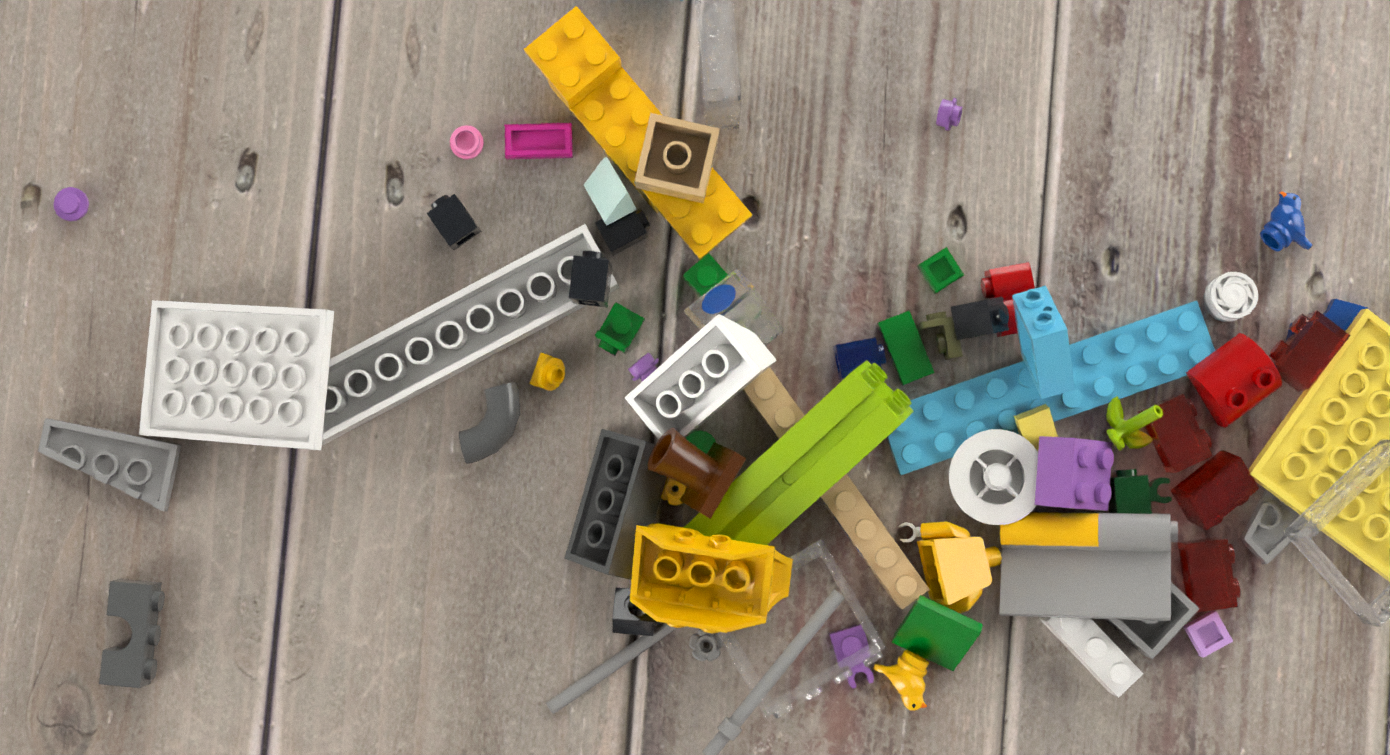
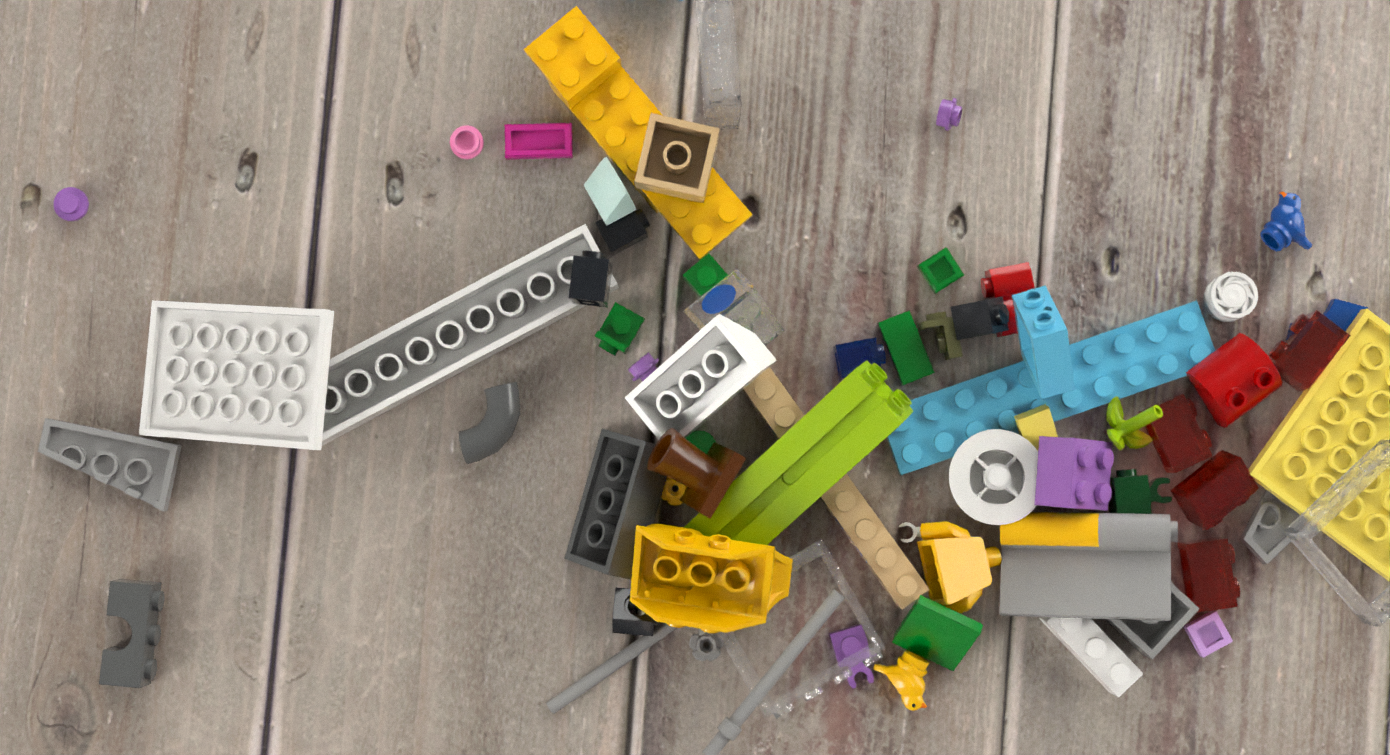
(453, 221): black brick -> none
(548, 372): yellow plate -> none

